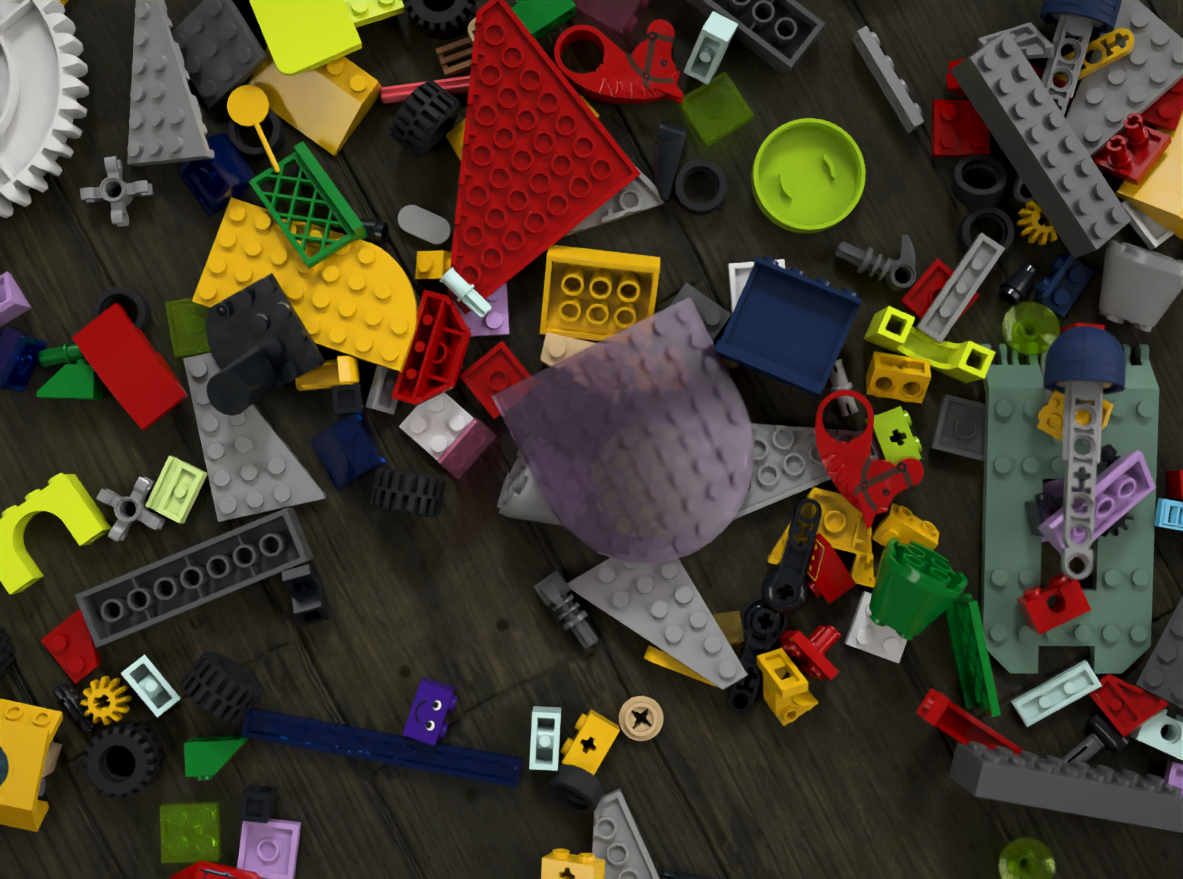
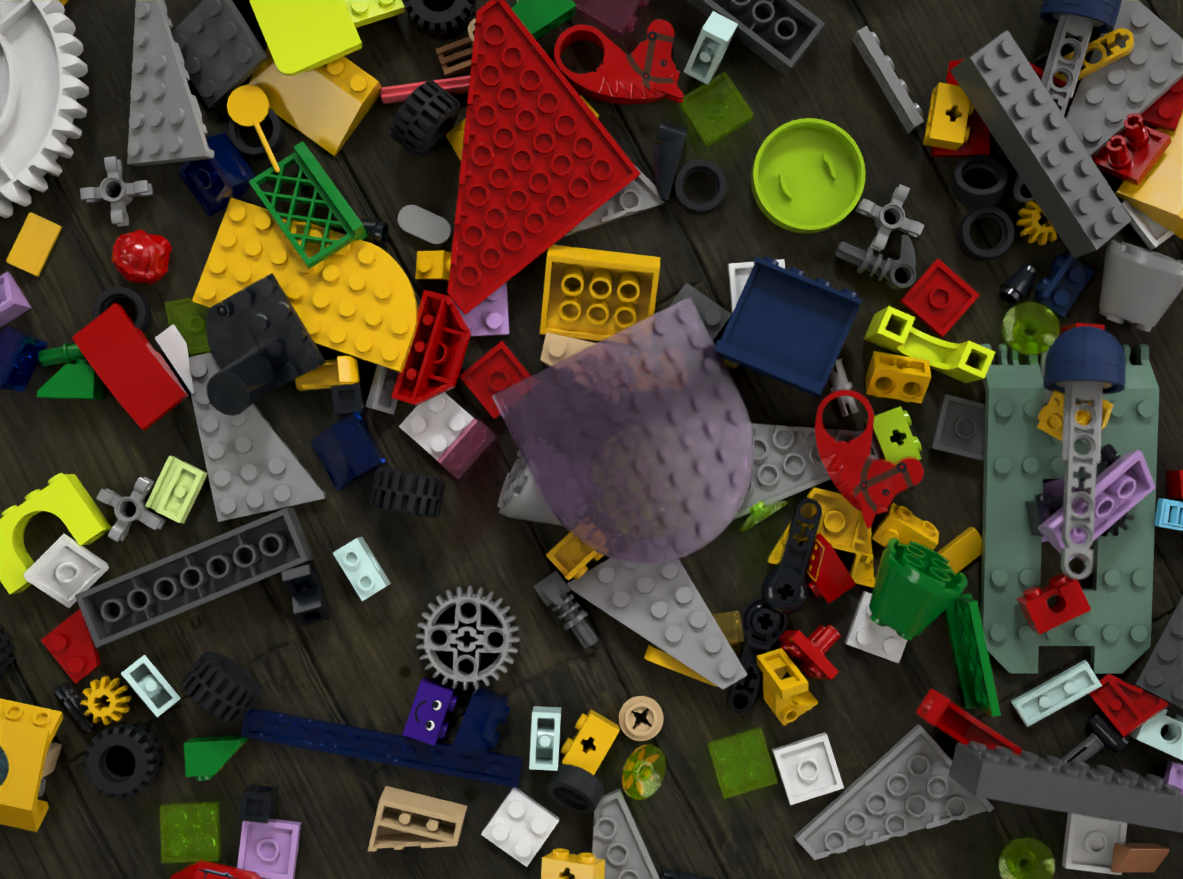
(34, 244): none -> yellow slope
(66, 570): none -> white plate
(141, 256): none -> red hair
(176, 351): none -> white sticker
(361, 568): none -> light aqua brick
(415, 820): none -> tan wedge
(431, 645): none -> light grey gear
(466, 293): light aqua axle -> none
(481, 721): none -> clear blue slope
(520, 826): none -> white plate
(572, 556): none -> yellow bracket
(643, 772): none -> clear neon green dish
(742, 762): none -> clear neon green plate
(760, 512): none -> clear neon green dish
(808, 768): none -> white plate
(871, 210): none -> light grey pin
(894, 797): none -> light grey wing
(939, 129): none -> yellow brick
(960, 288): light grey plate -> none
(963, 549): none -> yellow slope
(1028, 38): light grey wing -> none
(1091, 843): none -> white plate
(1137, 857): none -> nougat slope

